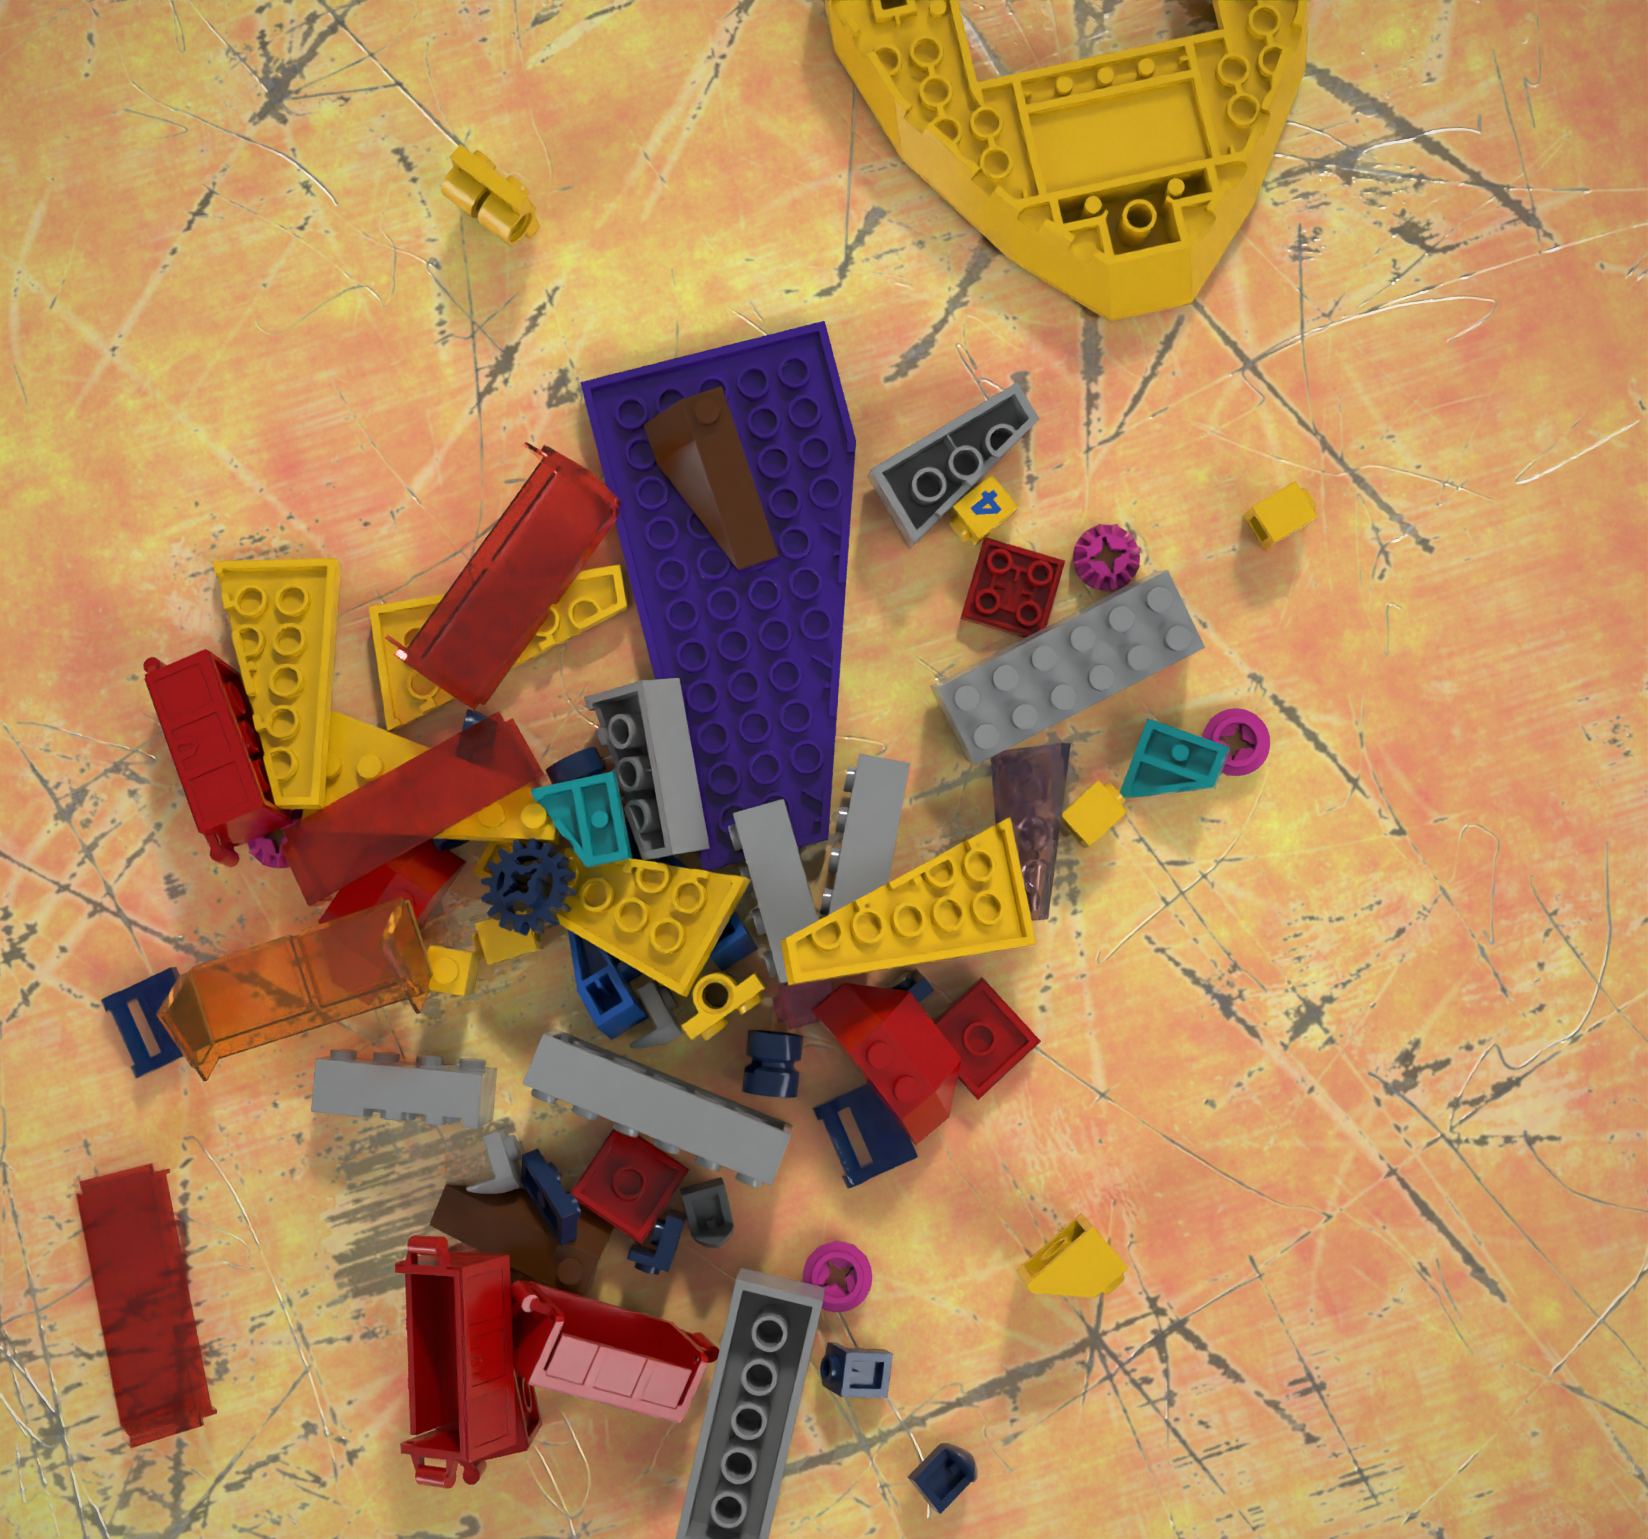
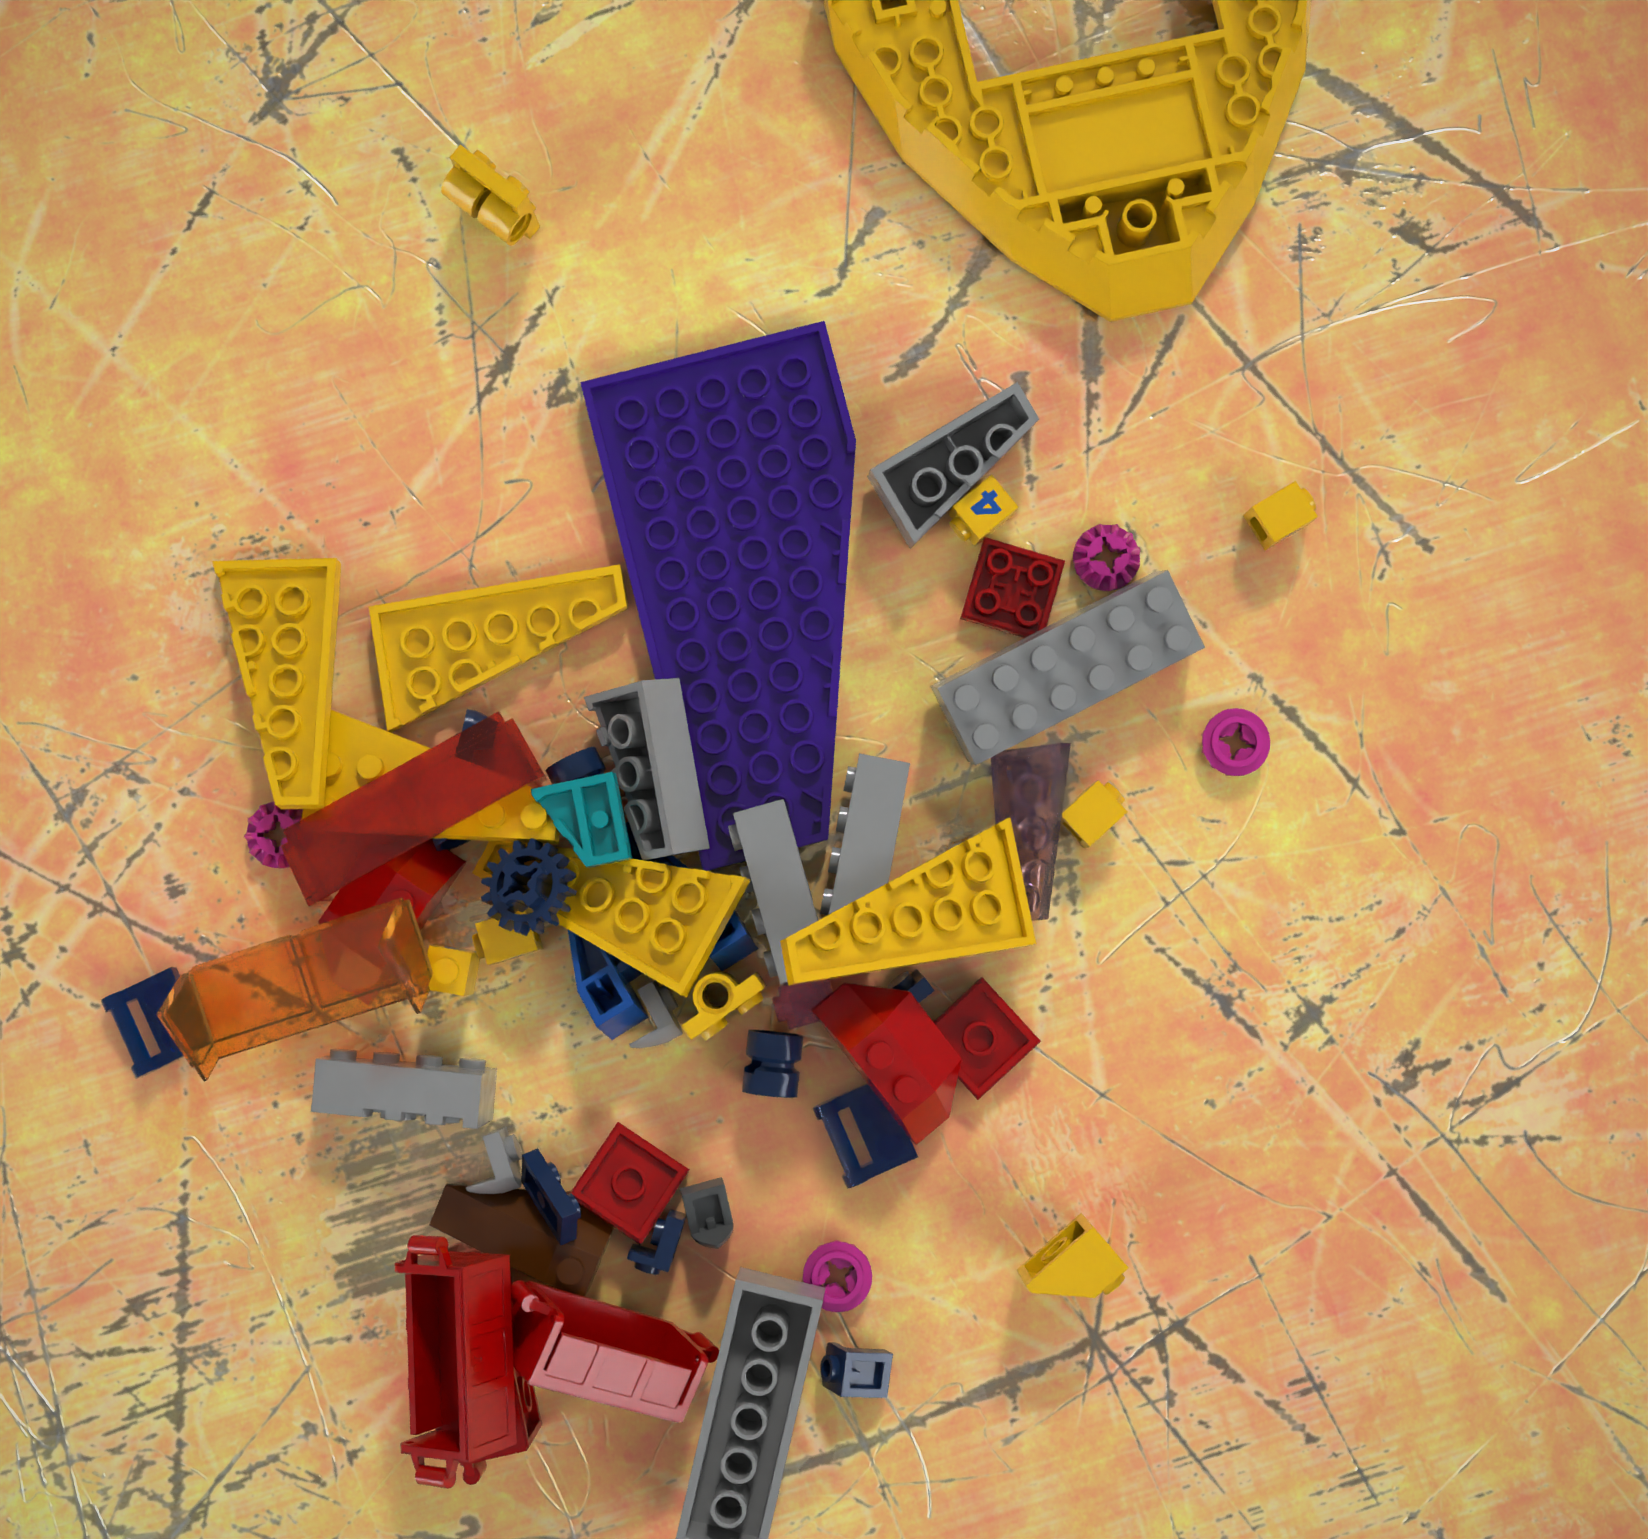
(143, 1303): clear red piece -> none
(215, 751): red container -> none
(513, 579): clear red piece -> none
(658, 1106): light grey brick -> none
(706, 464): reddish brown wedge -> none
(944, 1475): dark blue plate -> none
(1172, 762): teal wing -> none

